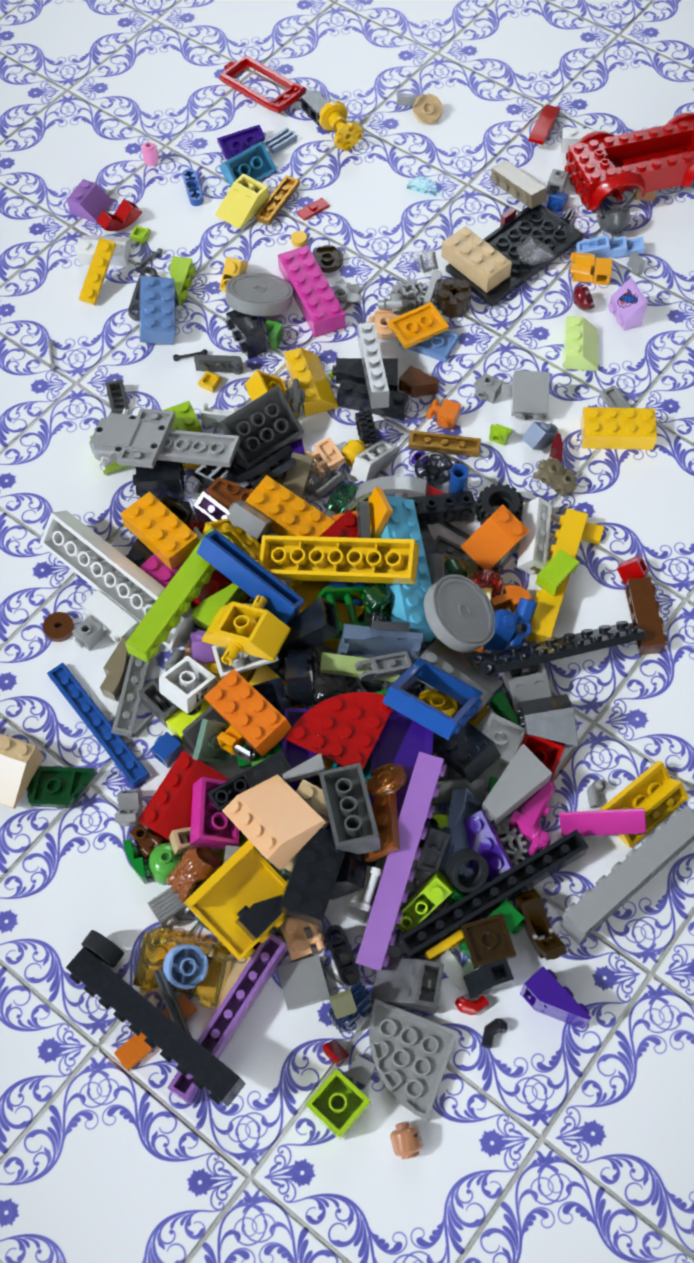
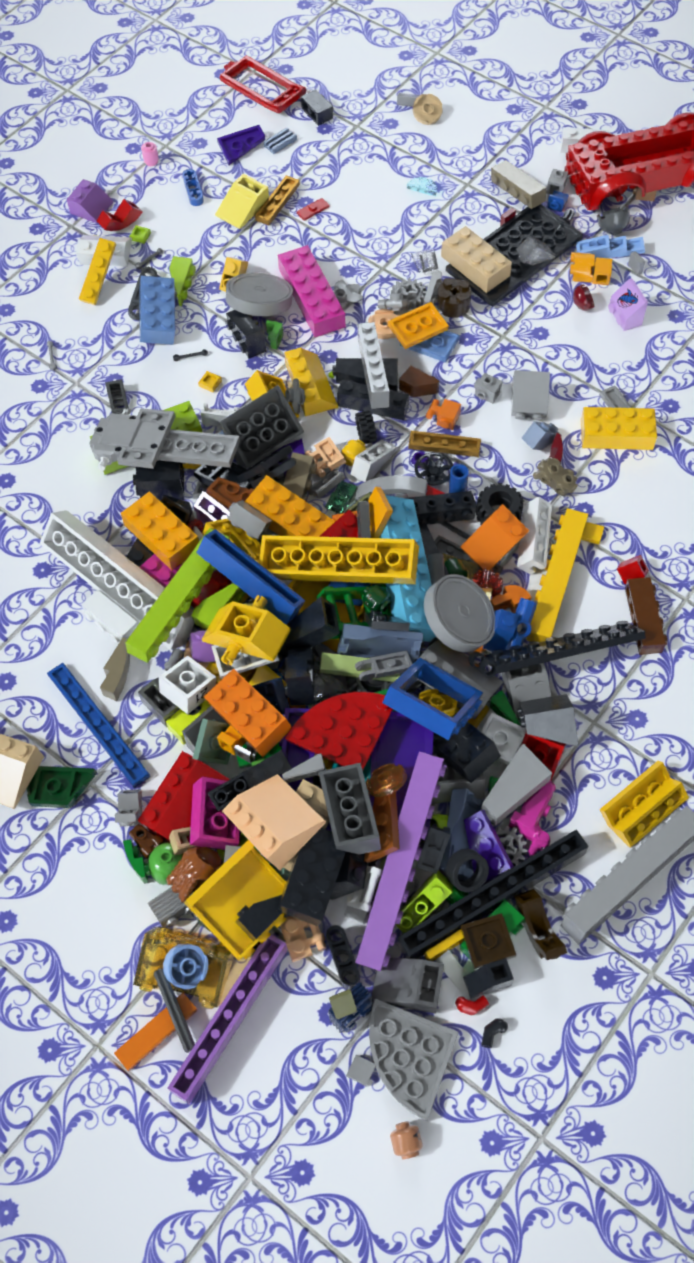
(62, 633): reddish brown piece -> none
(88, 633): light grey brick -> none
(102, 948): black tyre -> none
(129, 697): light grey plate -> none
(156, 1027): black brick -> none
(167, 748): blue brick -> none
(218, 363): dark grey plate -> none
(252, 162): dark azure slope -> none
(299, 238): yellow tile -> none
(303, 982): light grey tile -> none
(328, 258): dark brown tile -> none
(334, 117): yellow piece -> none
(335, 1052): red slope -> none
(338, 1104): lime brick -> none
(499, 434): lime bracket -> none
(544, 124): red slope -> none
(551, 999): dark purple slope -> none
(556, 571): lime panel -> none
(580, 344): yellowish green slope -> none
(594, 791): light grey arm -> none
(603, 822): dark pink slope -> none

